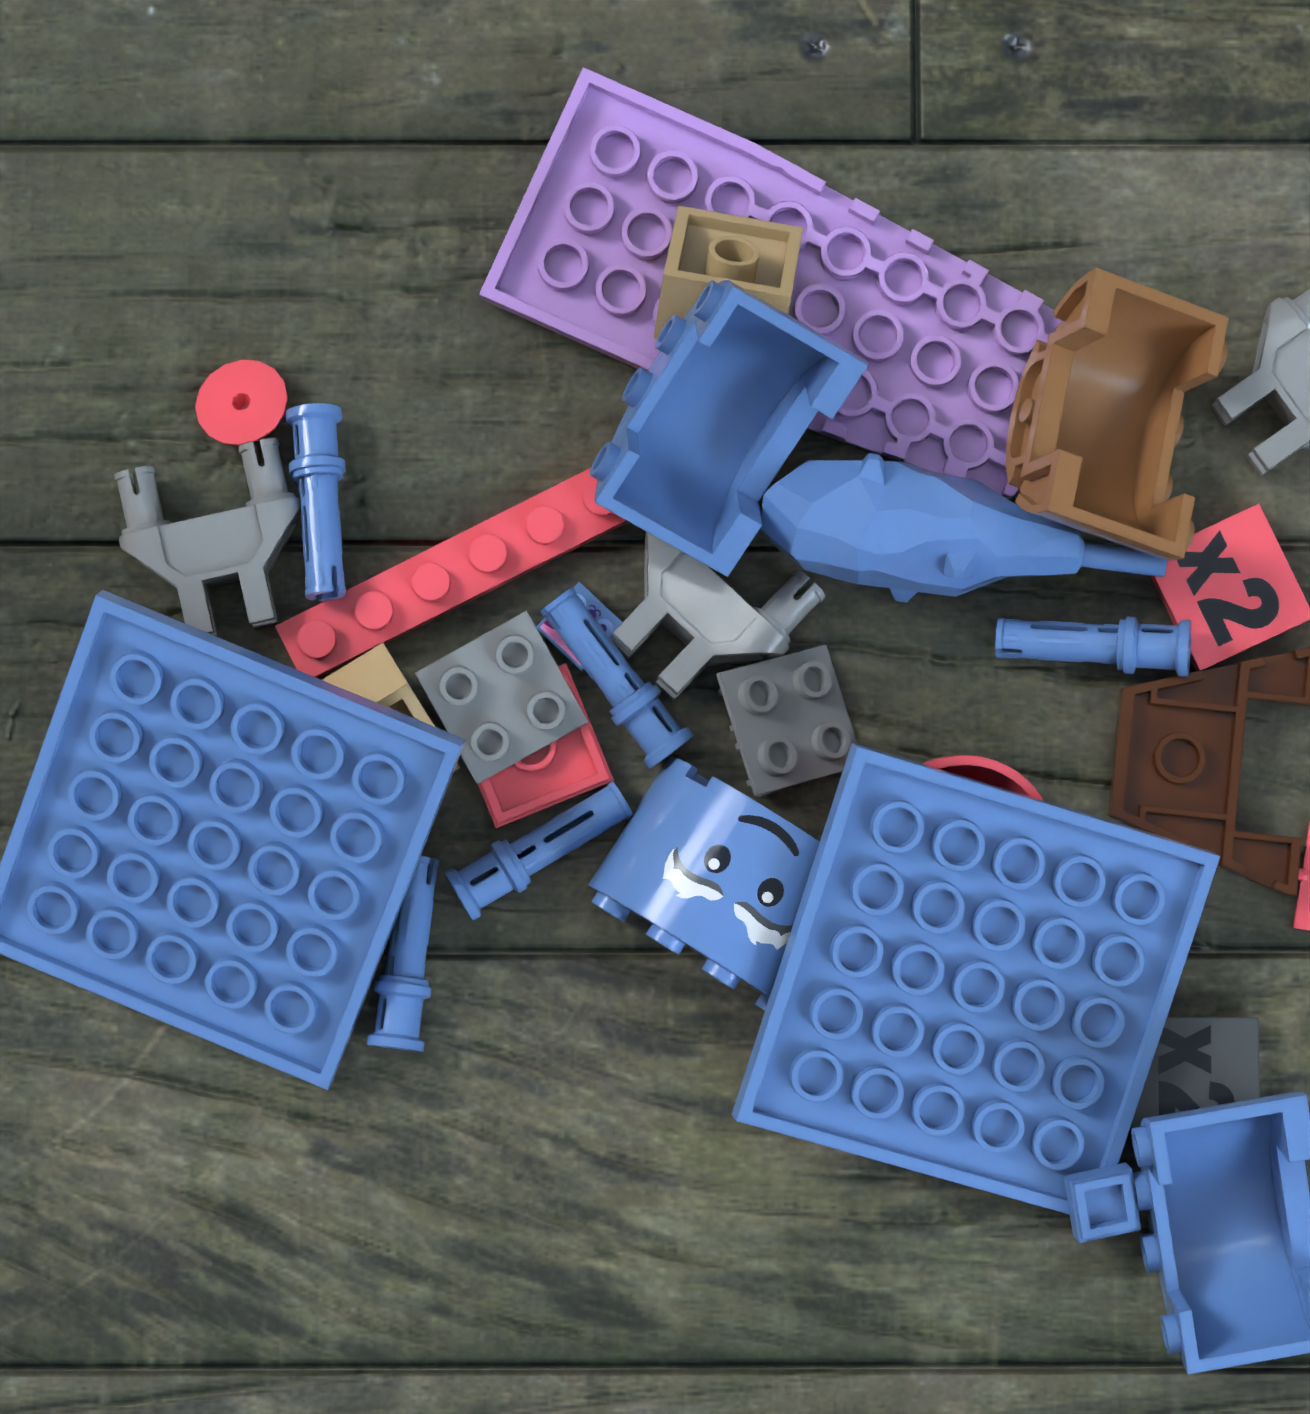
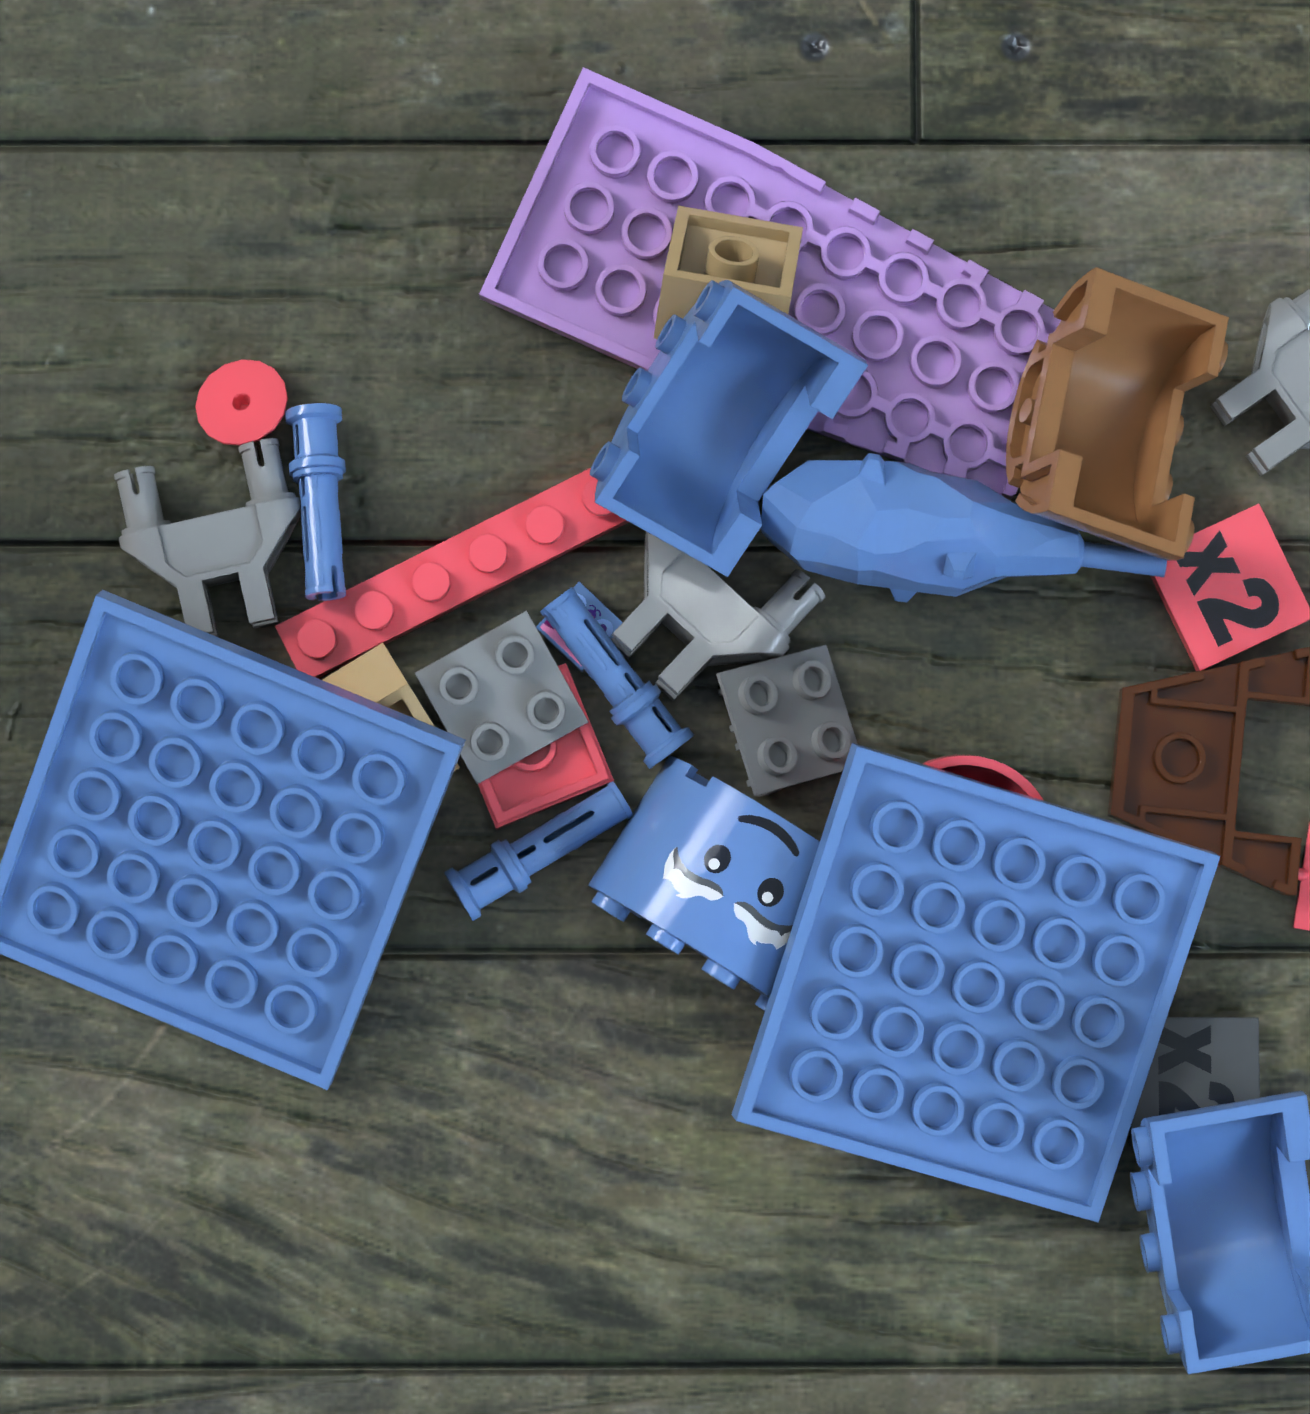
(403, 982): medium blue pin -> none
(1102, 1202): medium blue tile -> none
(1127, 644): medium blue pin -> none

